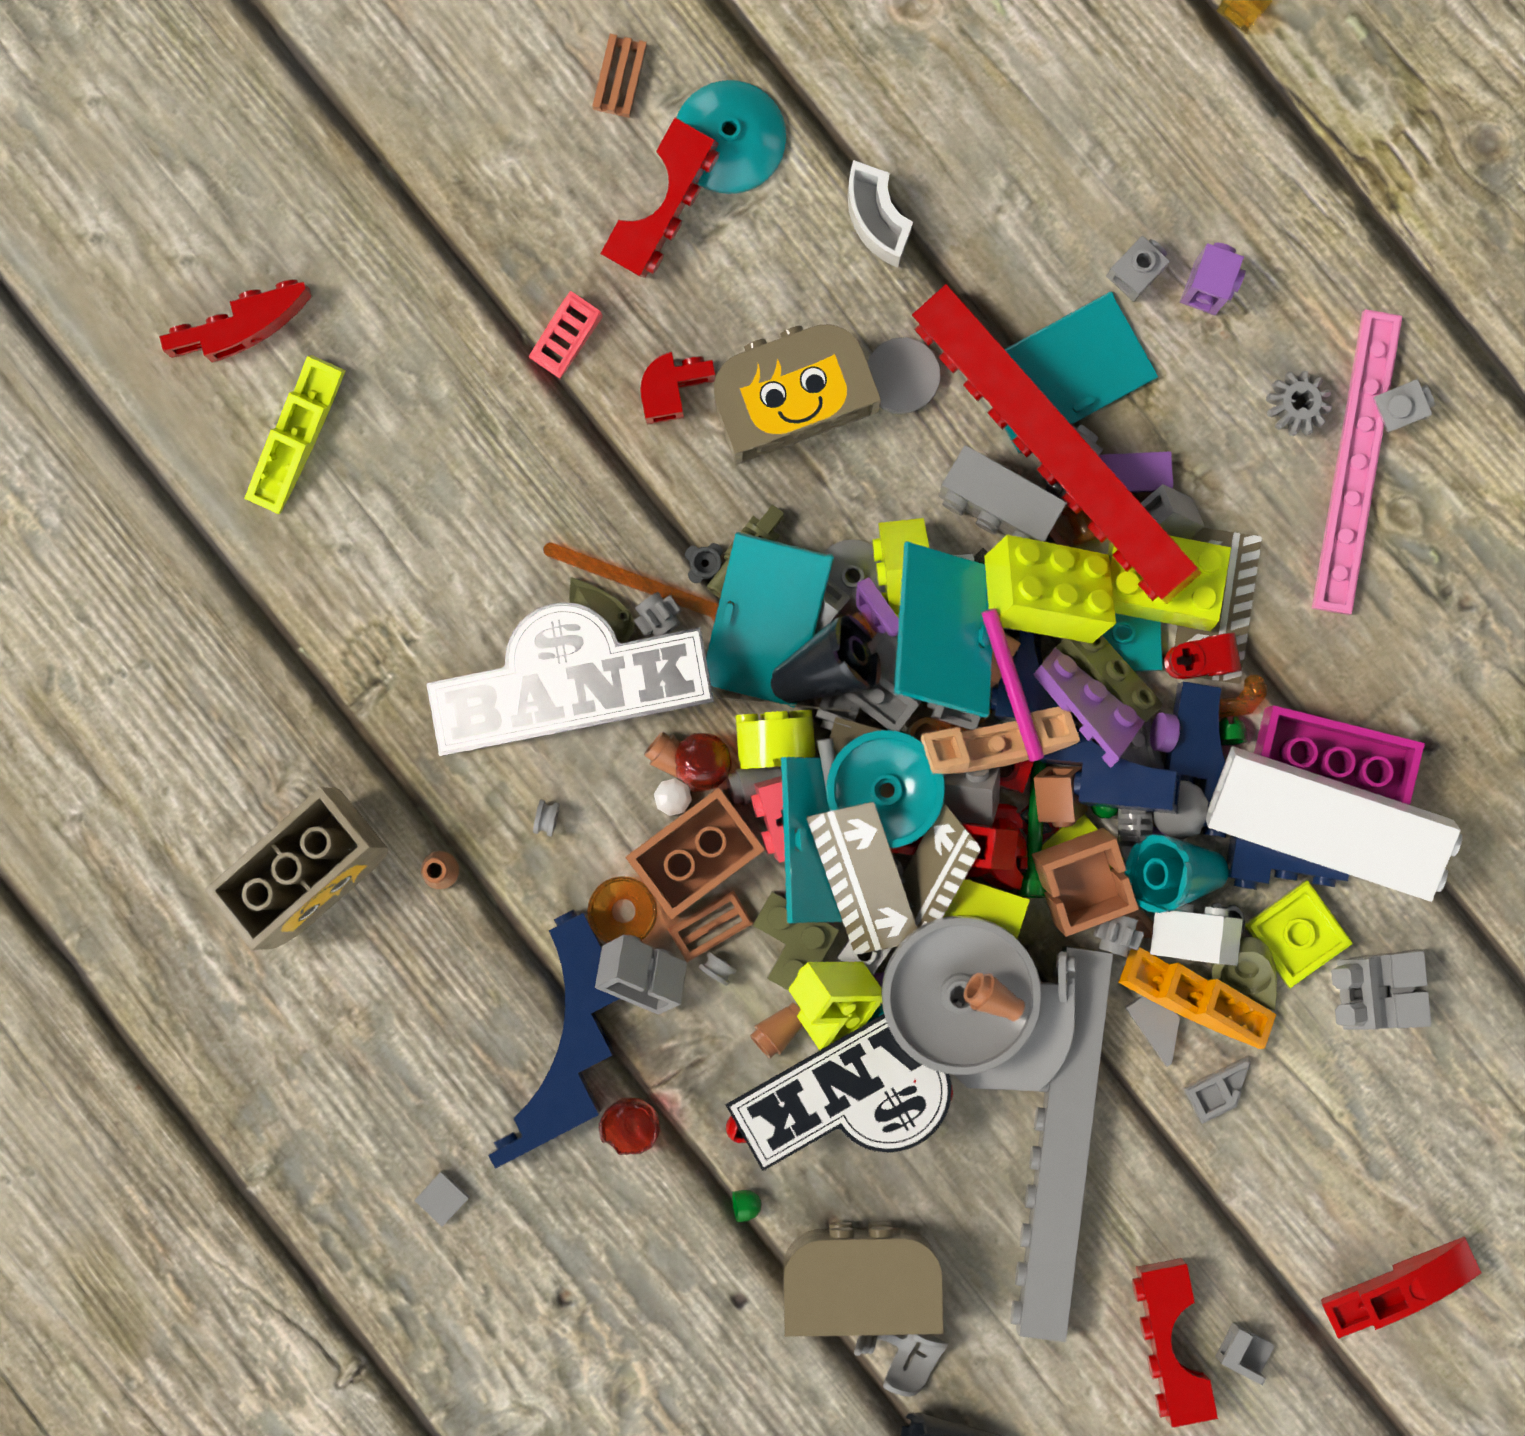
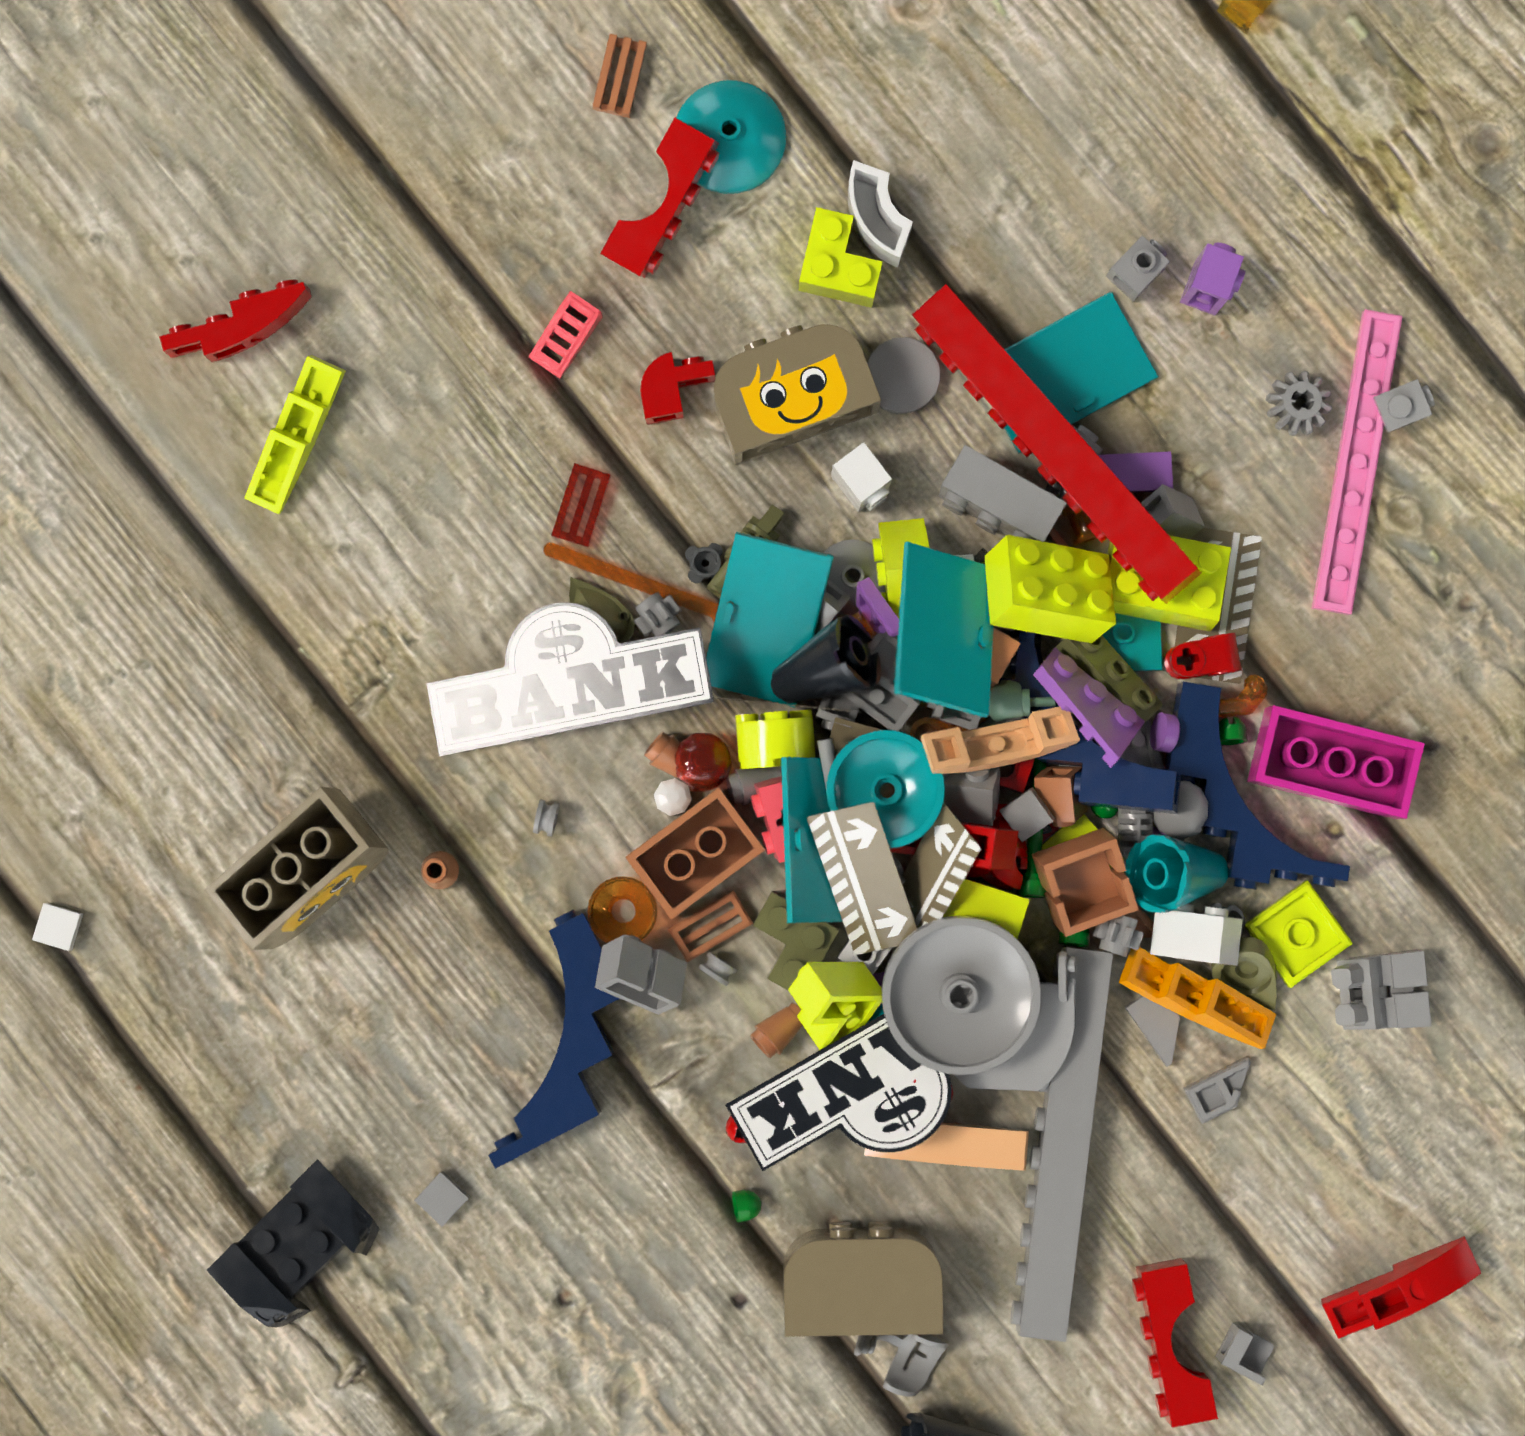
(57, 926): none -> white tile
(293, 1247): none -> black piece
(595, 511): none -> clear red tile
(629, 1126): clear red hair -> none
(832, 271): none -> neon yellow brick
(862, 478): none -> white brick
(968, 1146): none -> light nougat slope
(992, 997): nougat cone -> none
(1011, 702): none -> sand green piece
(1012, 684): dark pink bar -> none
(1027, 814): none -> light grey tile
(1078, 939): none -> green hinge
(1333, 824): white brick -> none

